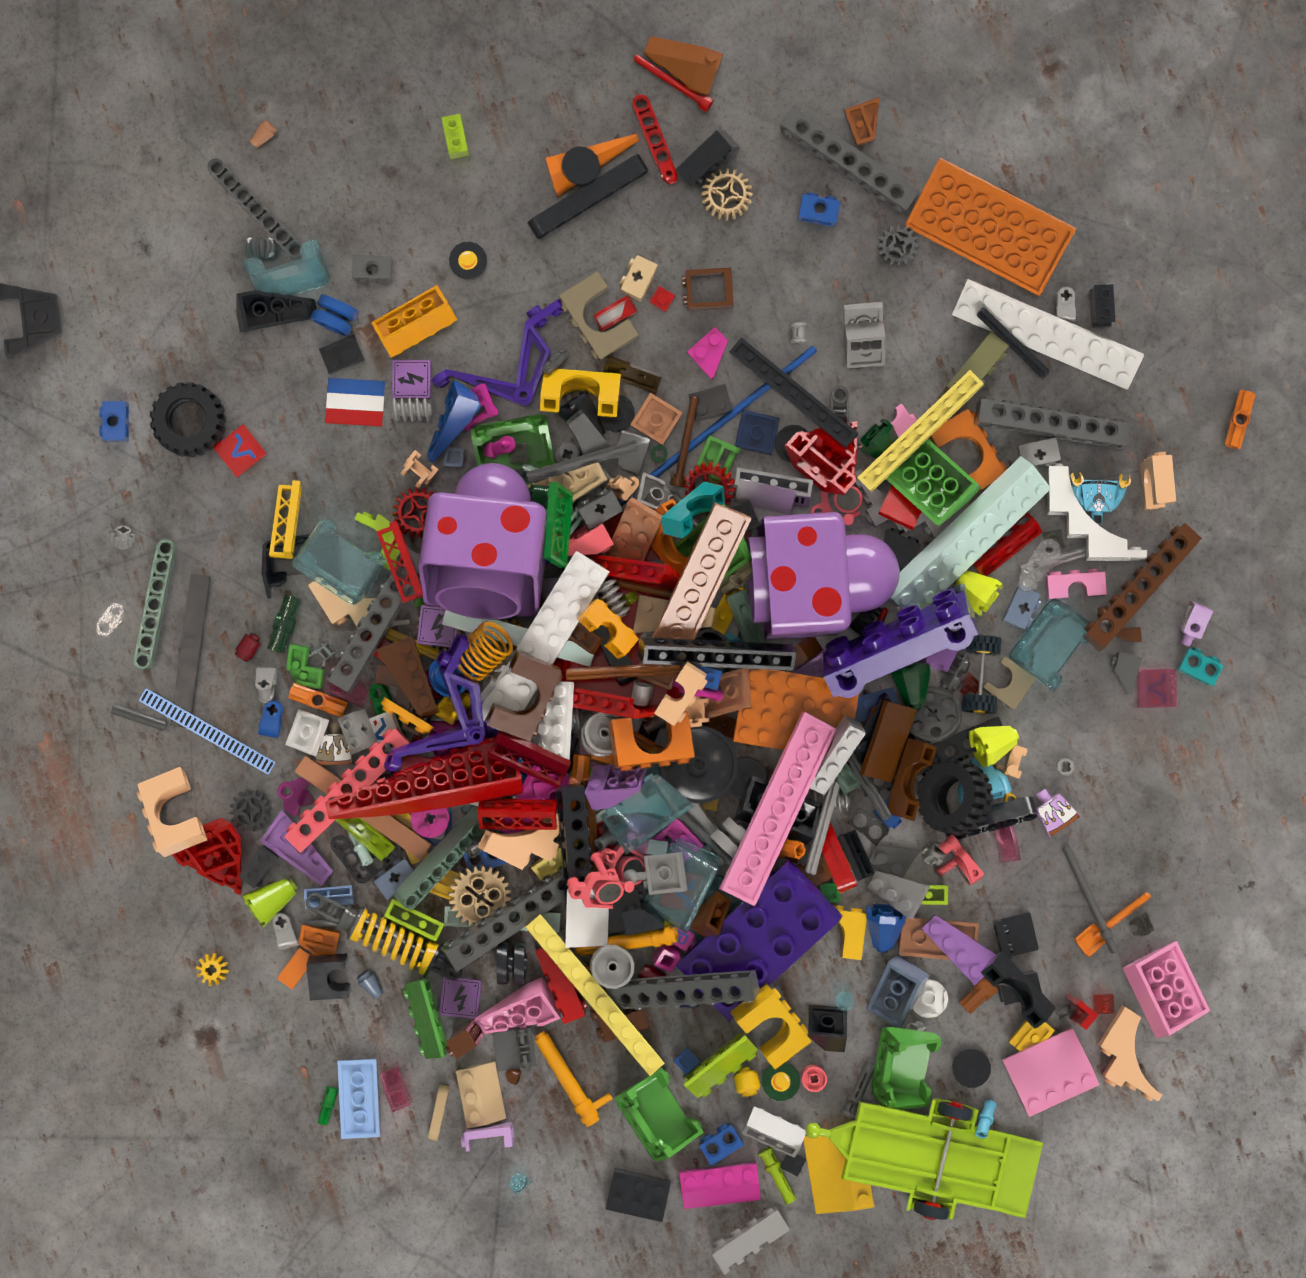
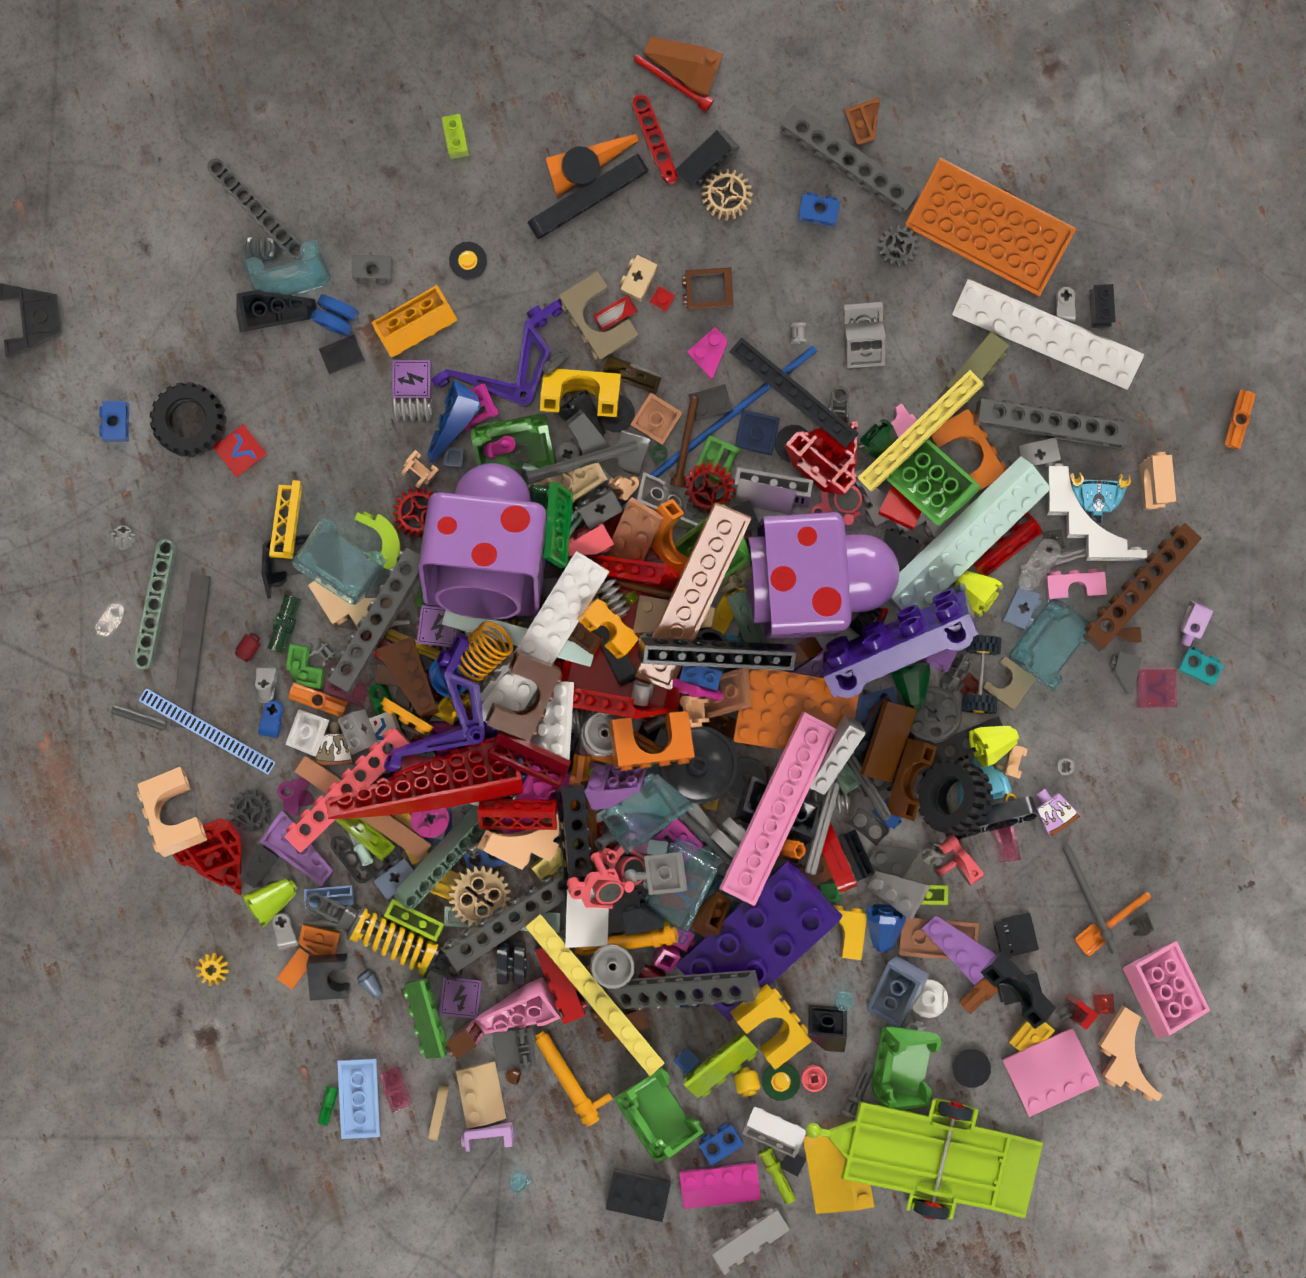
(263, 133): nougat cone -> none
(355, 402): sticker -> none
(405, 556): red fence -> none
(621, 671): dark orange axle -> none
(673, 709): light nougat arch -> none
(678, 519): teal arch -> none
(985, 1119): medium azure pin -> none
(1032, 361): black axle -> none

